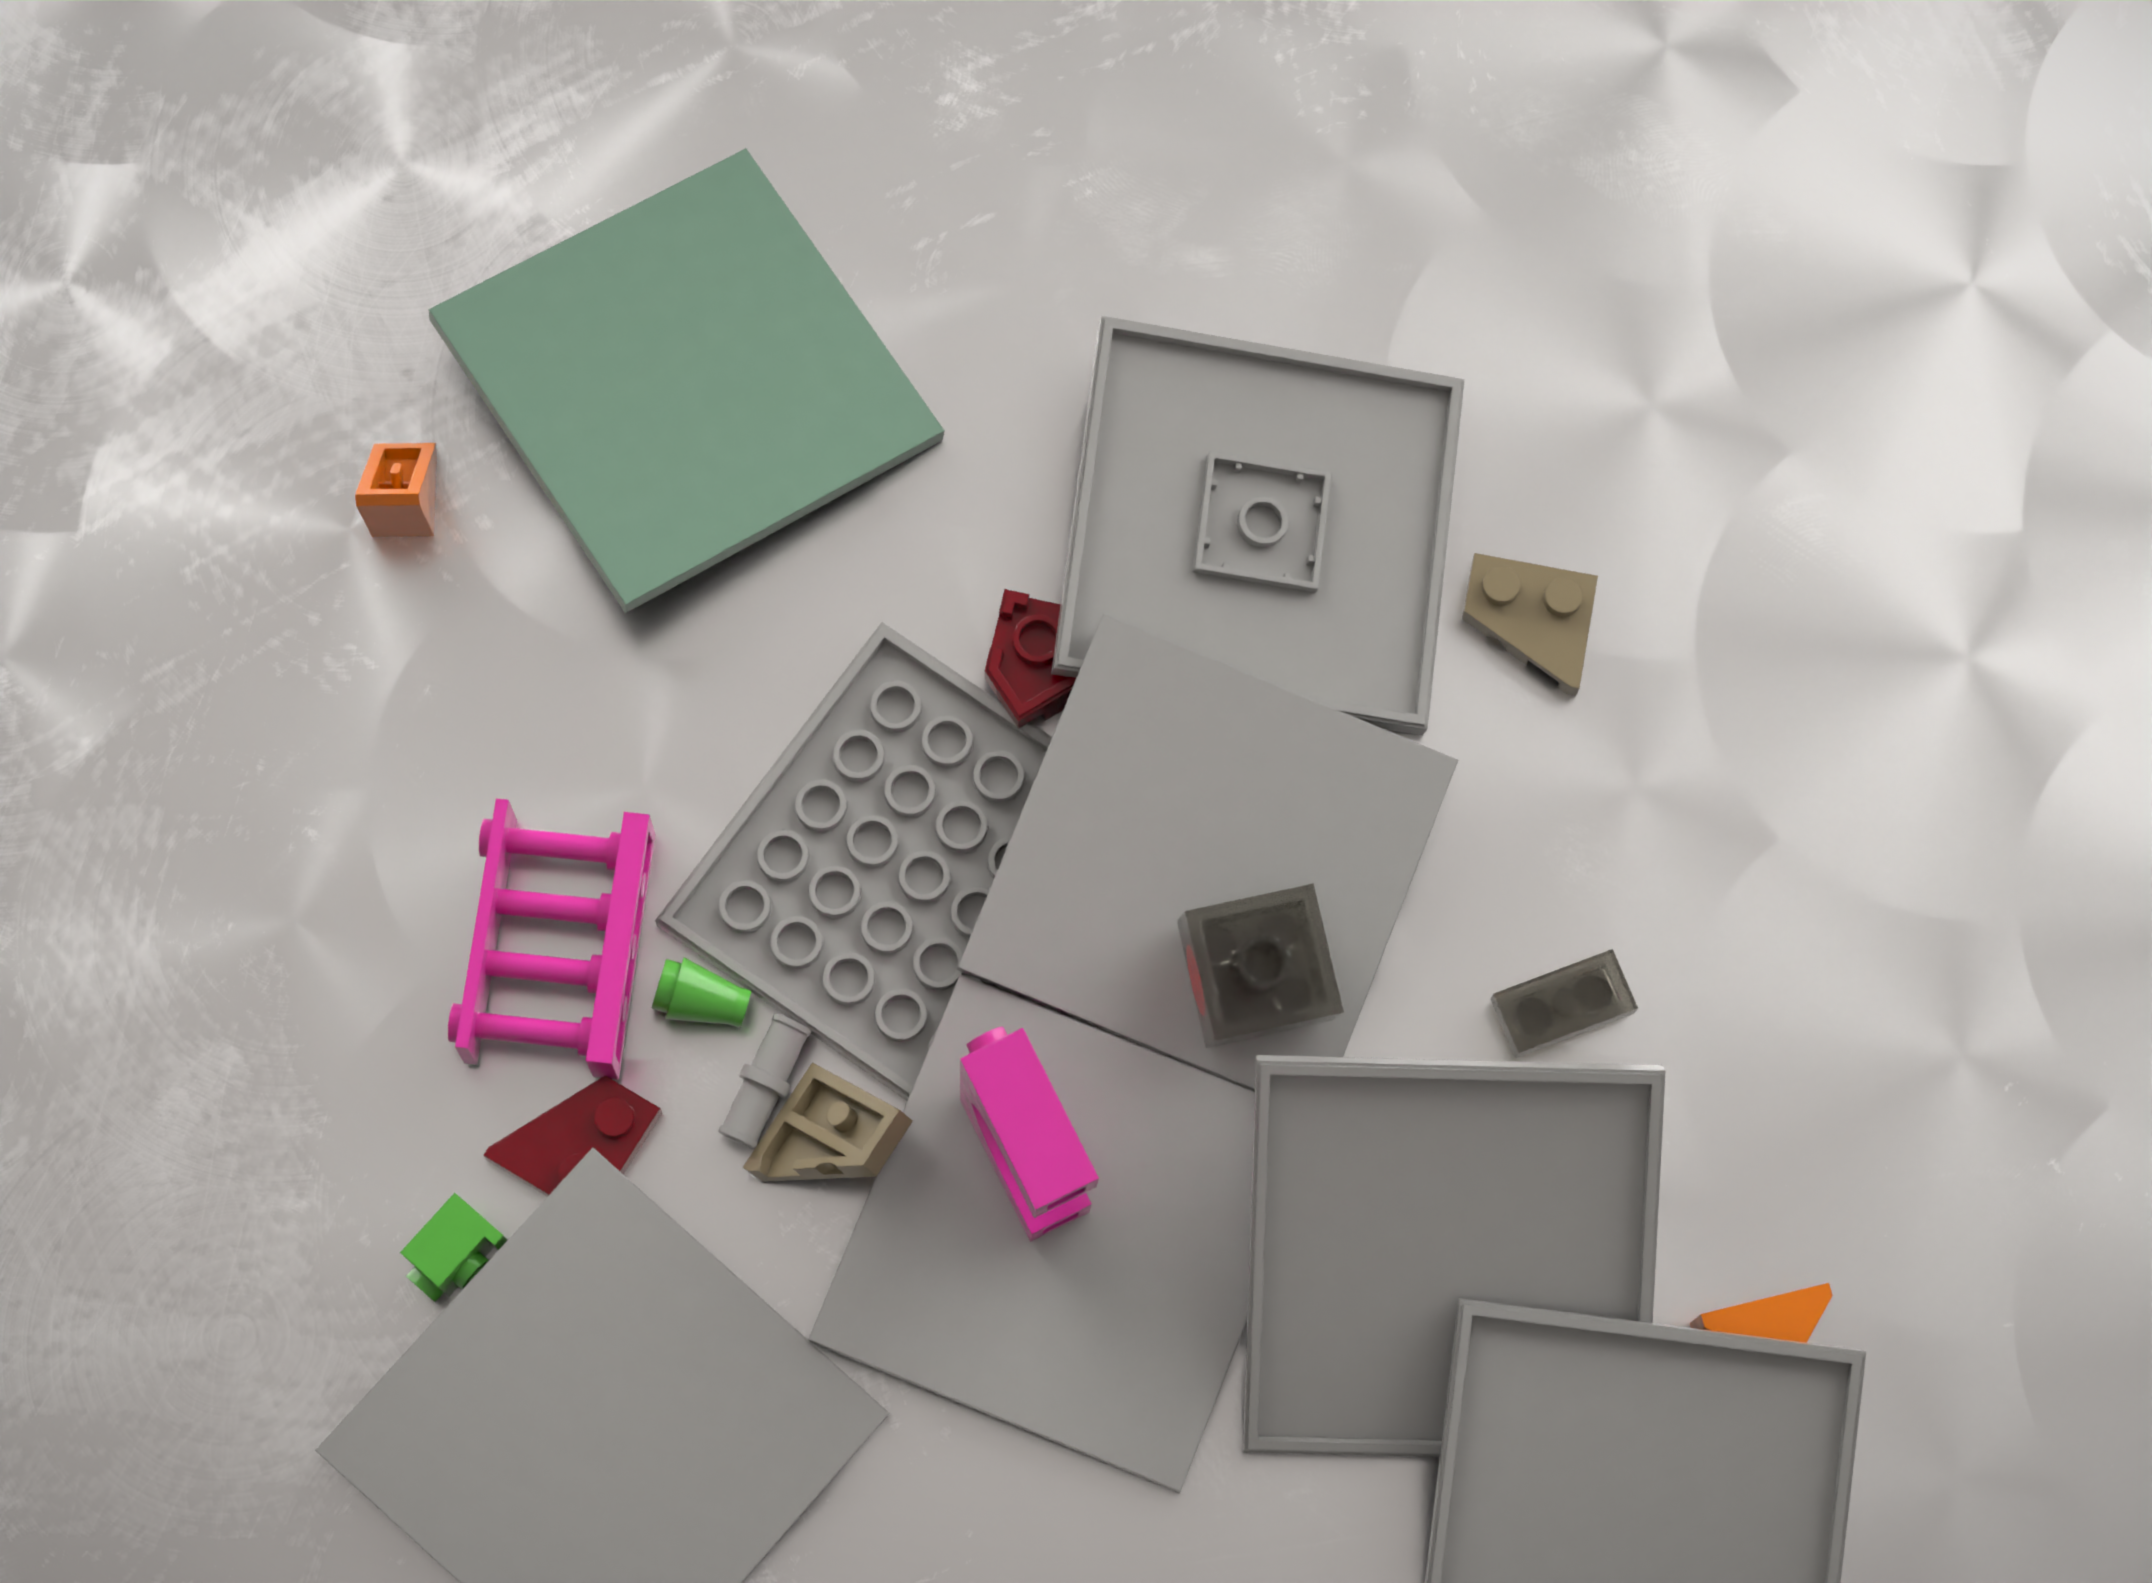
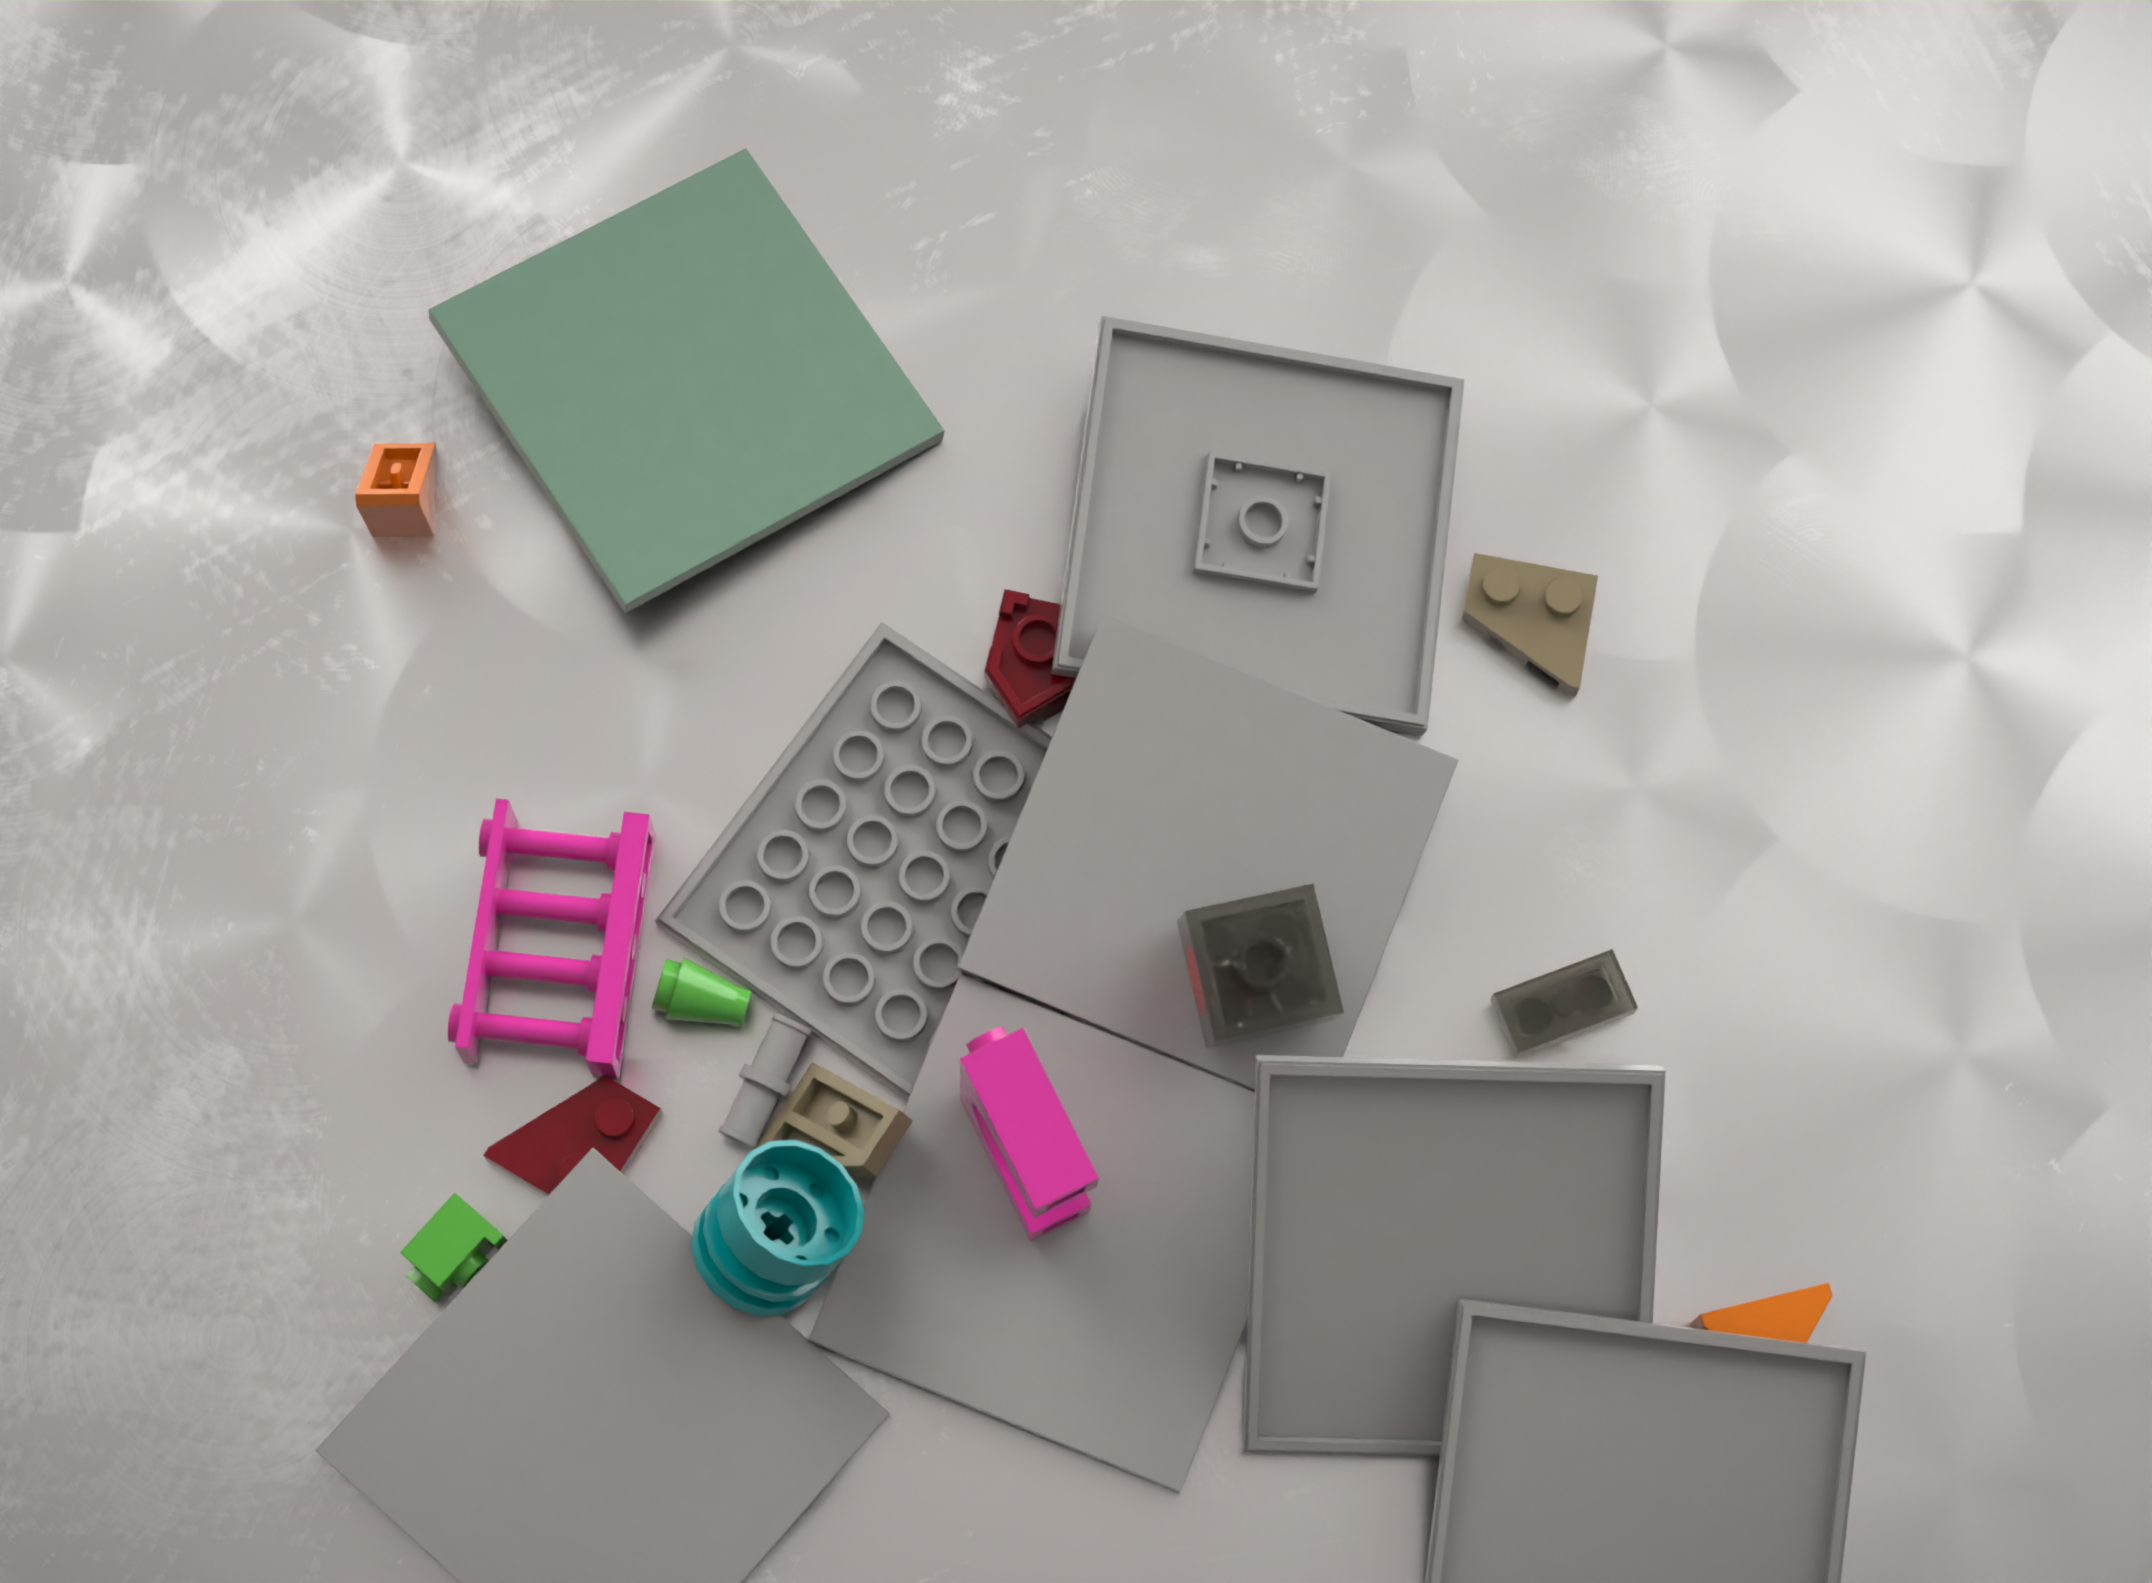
(777, 1228): none -> teal wheel

